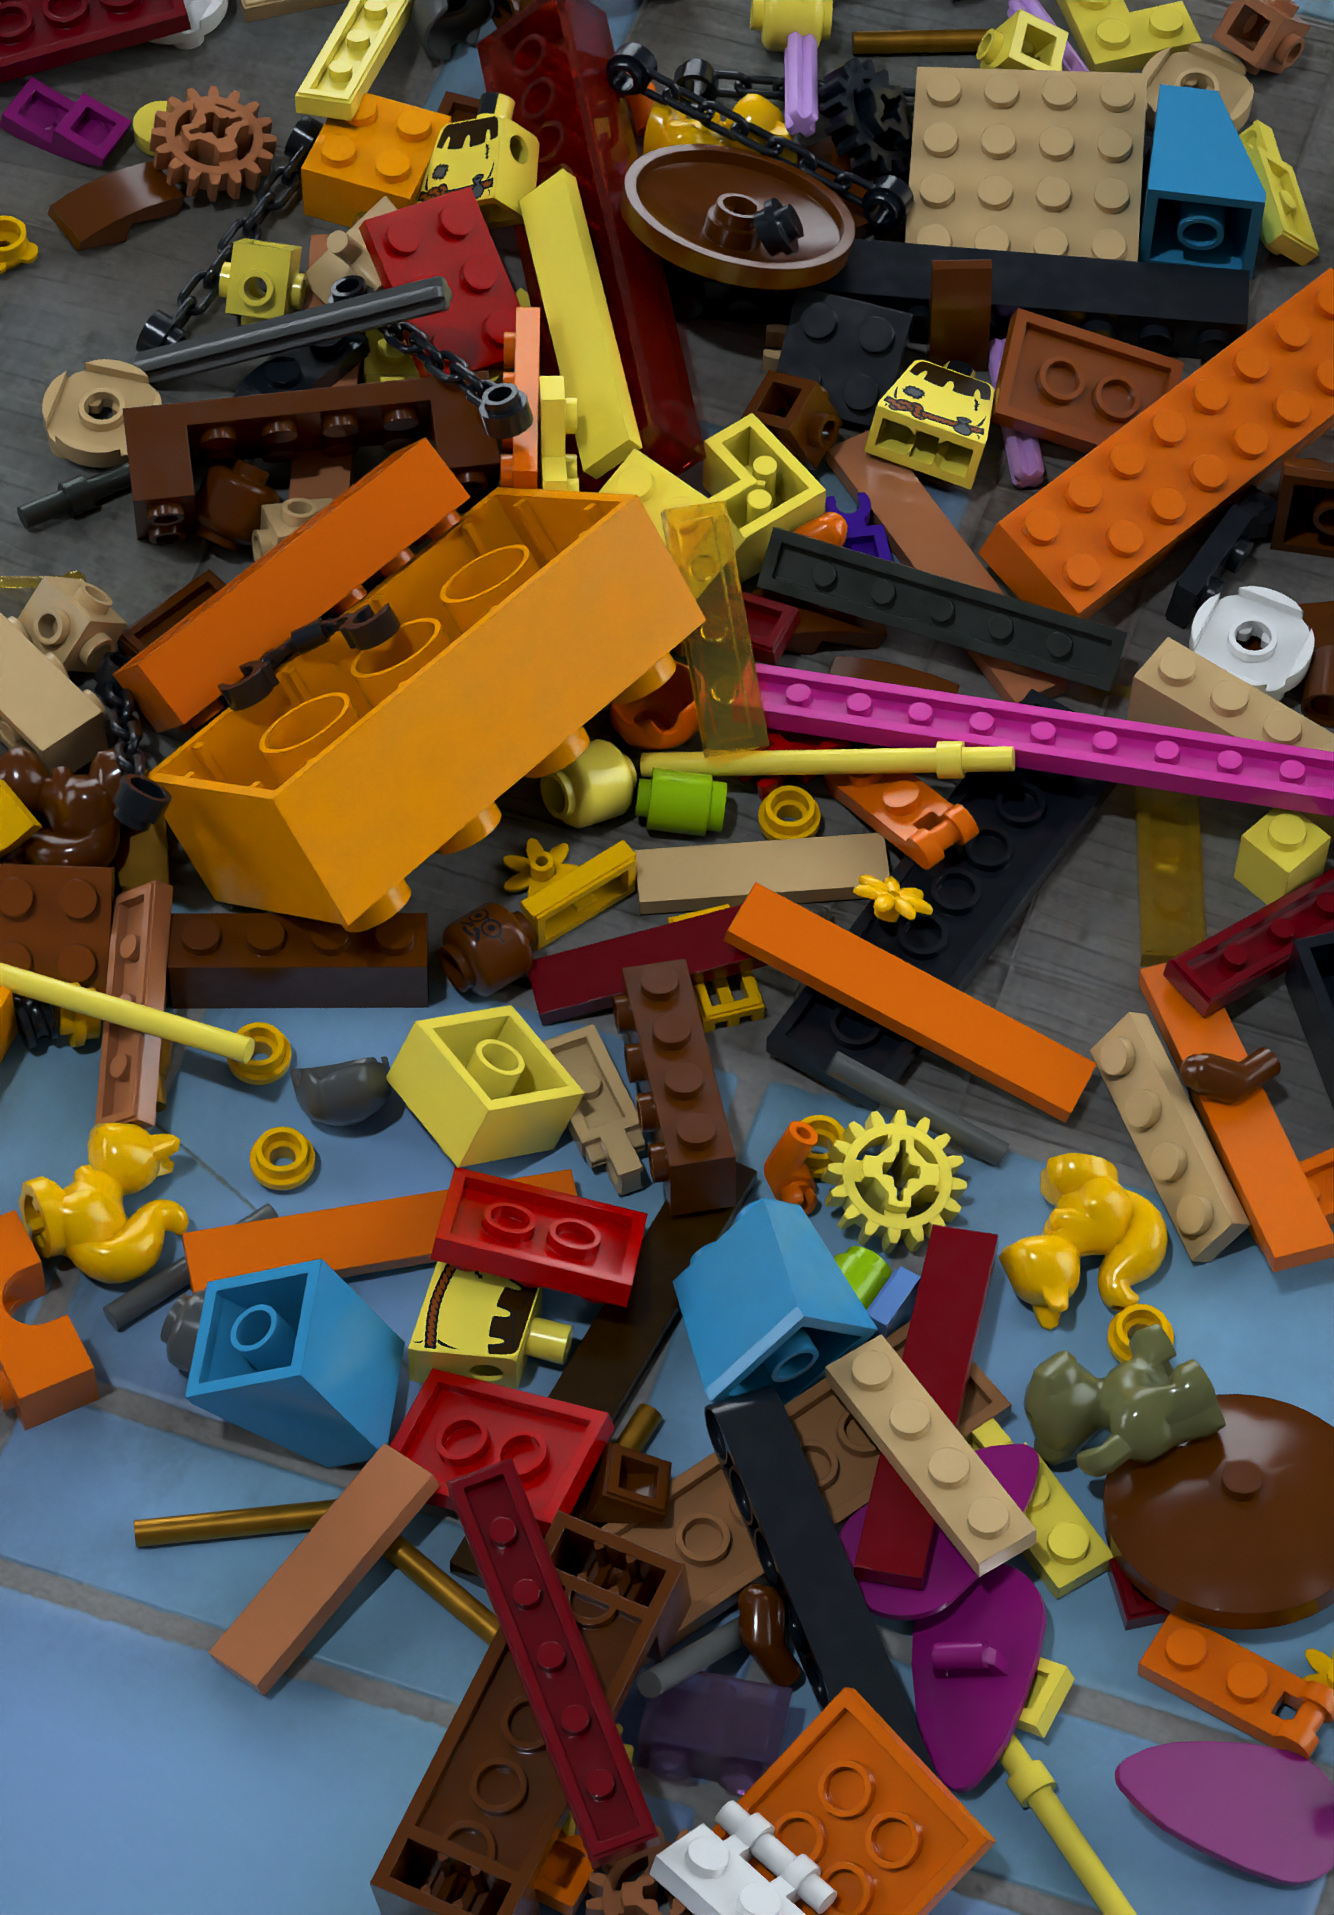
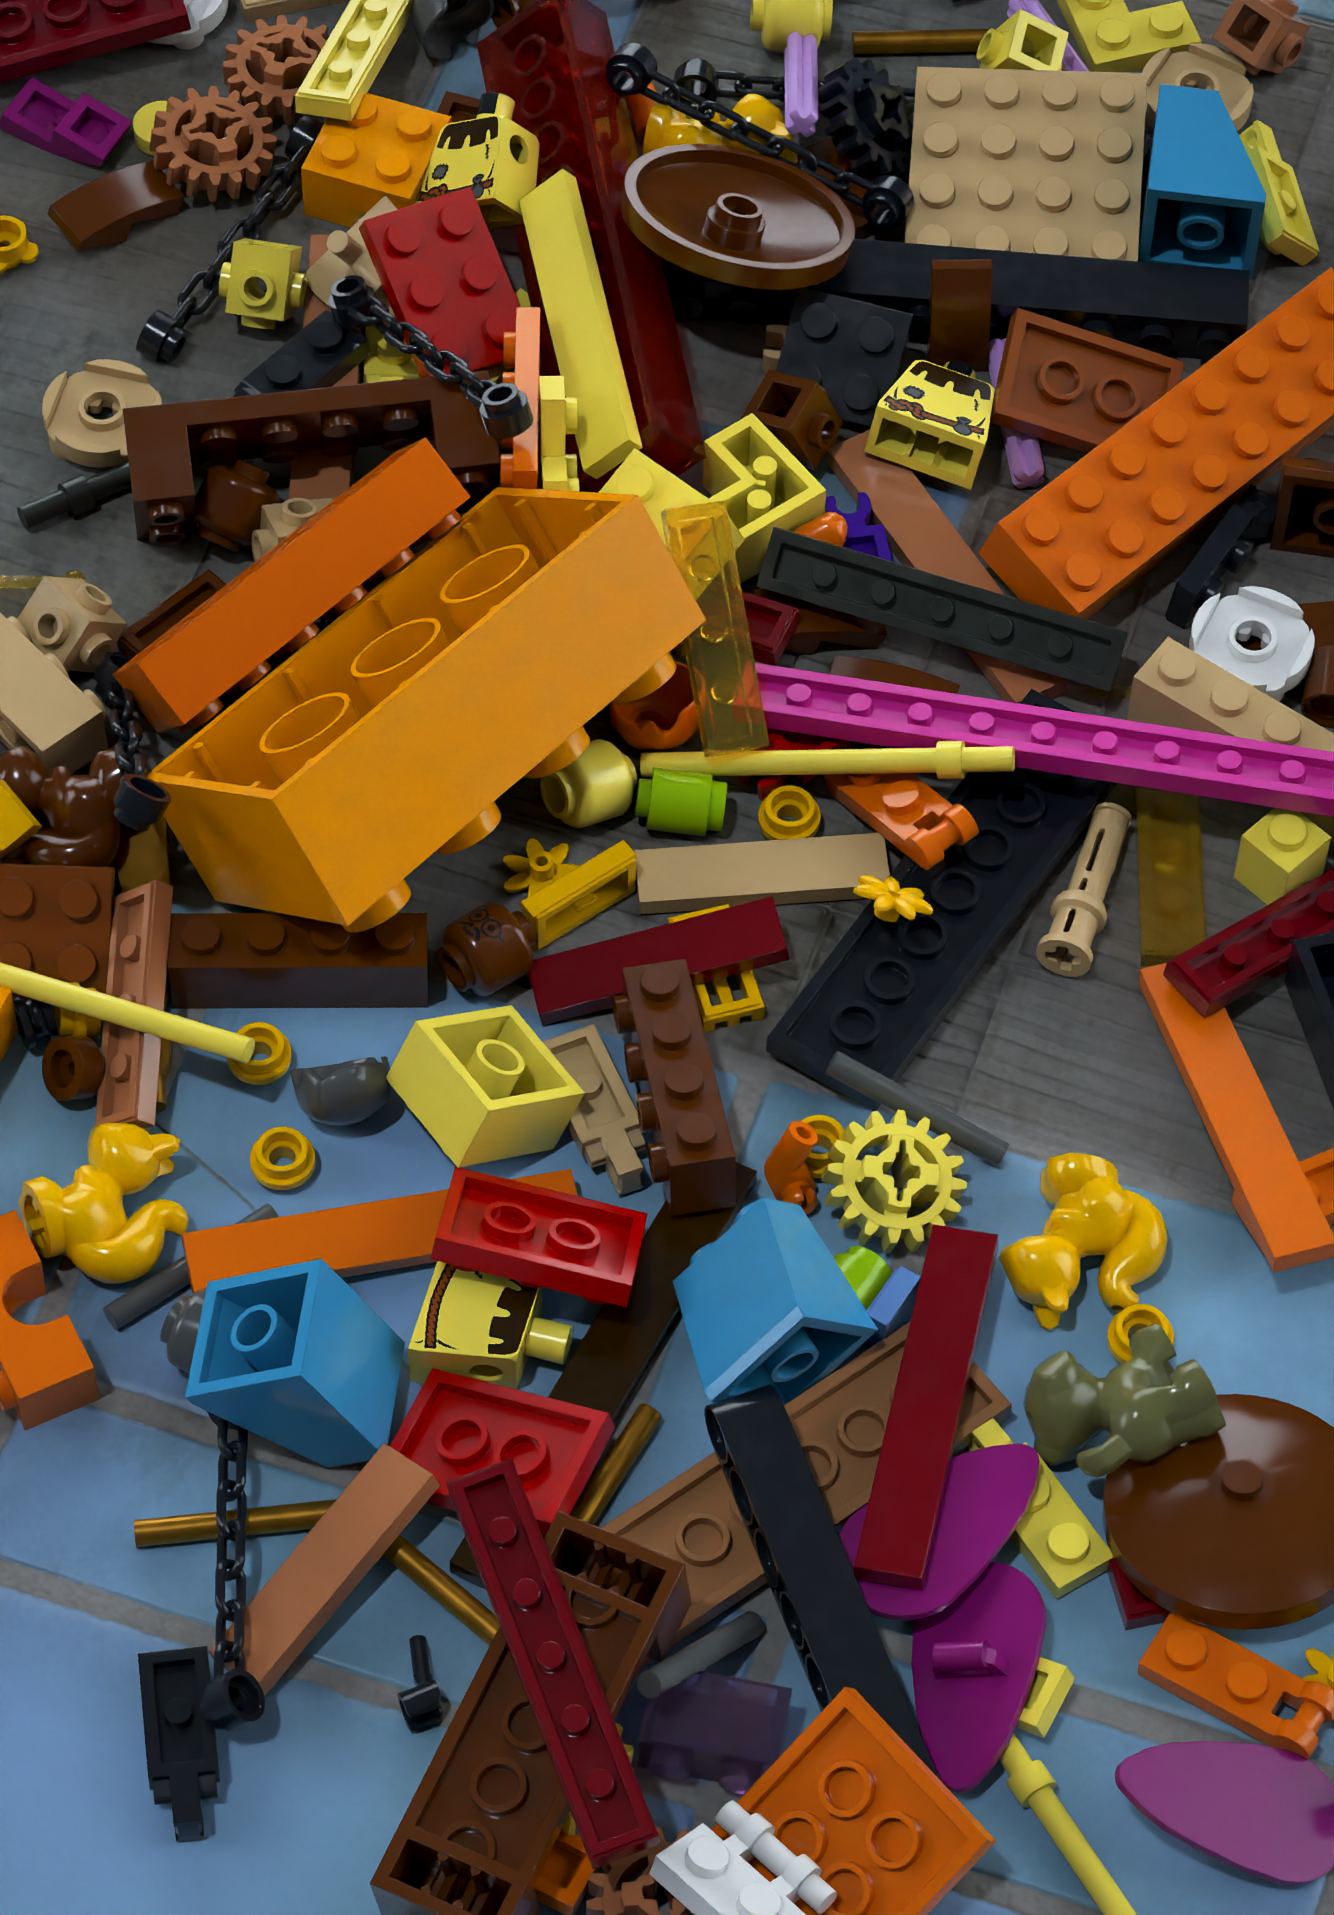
(72, 1068): none -> reddish brown tile
(177, 1736): none -> black hinge
(233, 1697): none -> black piece
(273, 64): none -> nougat gear
(295, 330): dark grey axle -> none
(360, 630): black piece -> none
(421, 1703): none -> black hand
(627, 1487): reddish brown slope -> none
(764, 1633): reddish brown arm -> none
(778, 228): black plate -> none
(910, 1002): orange tile -> none
(930, 1455): tan plate -> none
(1080, 909): none -> tan pin
(1169, 1137): tan plate -> none
(1226, 1078): reddish brown arm -> none

